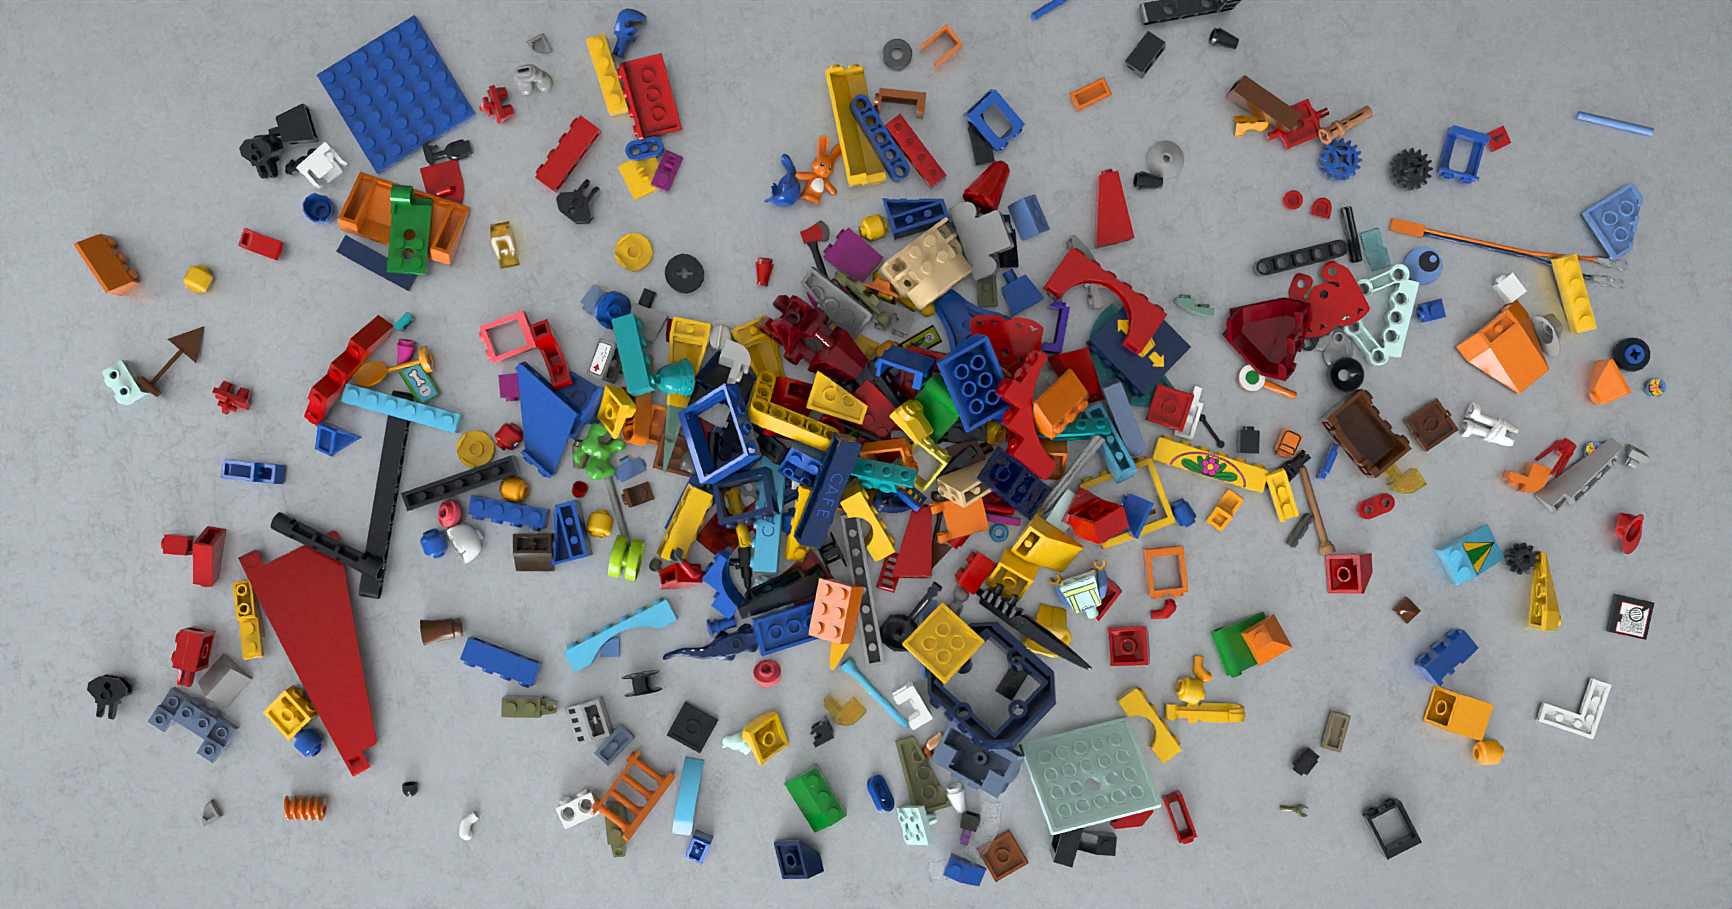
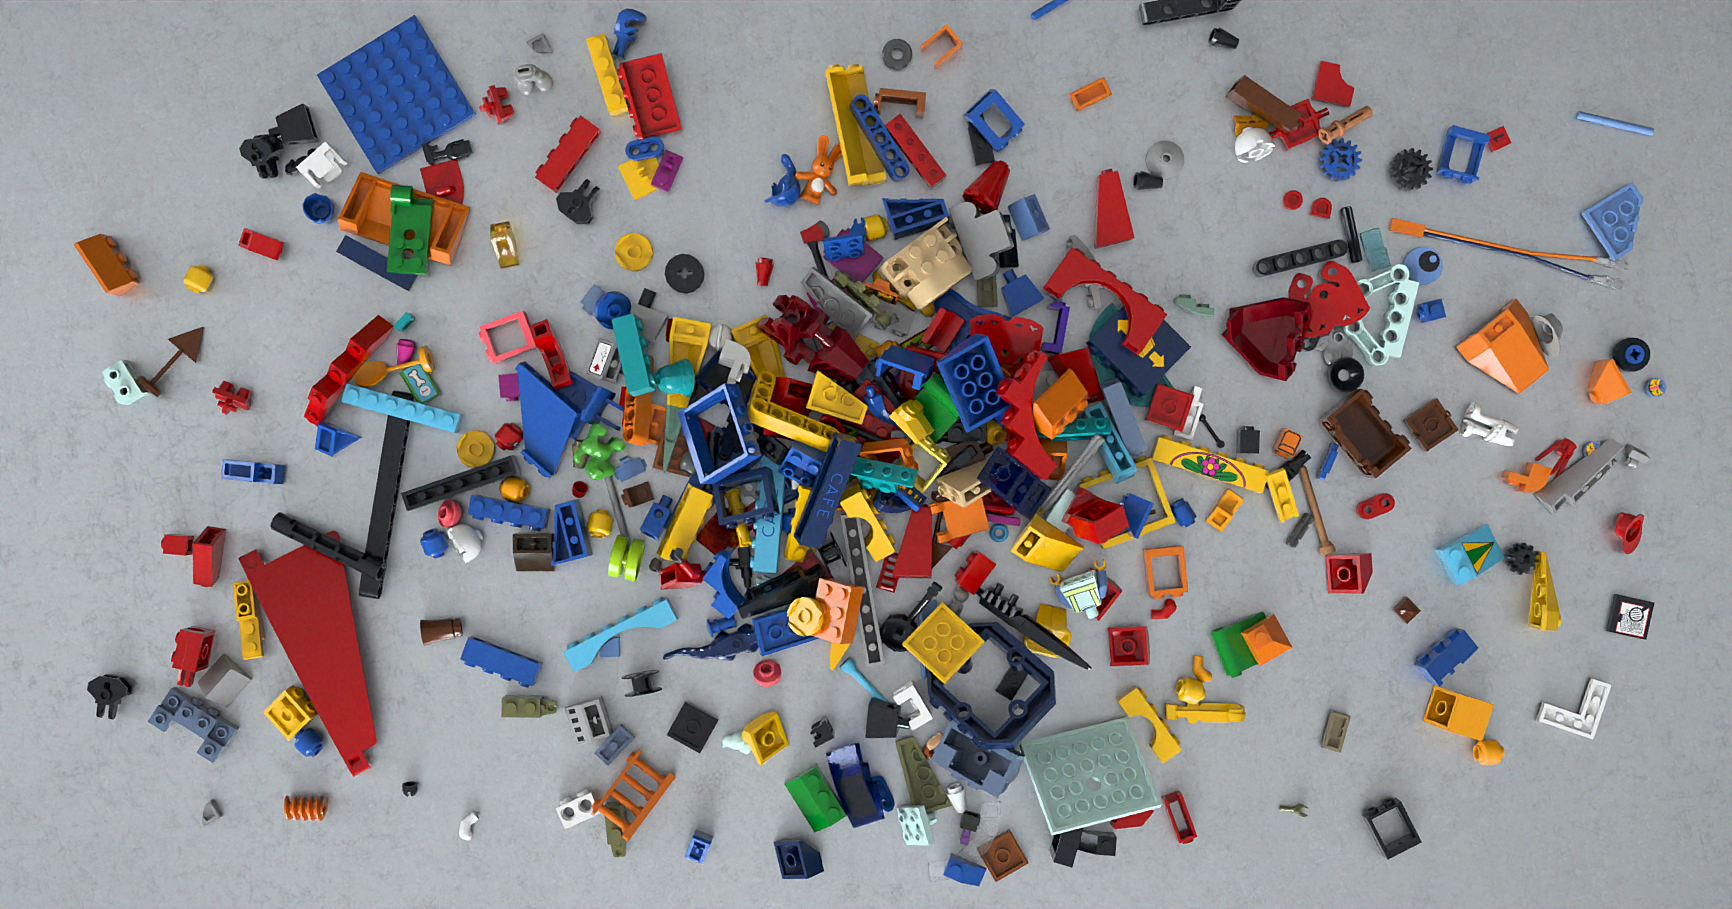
(615, 409): yellow slope -> none
(654, 526): none -> blue torso
(687, 796): medium azure slope -> none
(805, 616): none -> yellow tile
(845, 715): clear yellow brick -> none
(846, 245): none -> blue plate
(855, 786): none -> clear blue slope
(876, 406): none -> blue bar
(884, 719): none -> black torso
(943, 329): none -> red panel
(1013, 574): yellow slope -> none
(1145, 54): black hinge -> none
(1252, 381): piece -> none
(1253, 143): none -> white cylinder
(1305, 761): black brick -> none
(1331, 87): none -> red tile
(1404, 483): clear yellow brick -> none
(1508, 287): white brick -> none
(1573, 293): yellow brick -> none

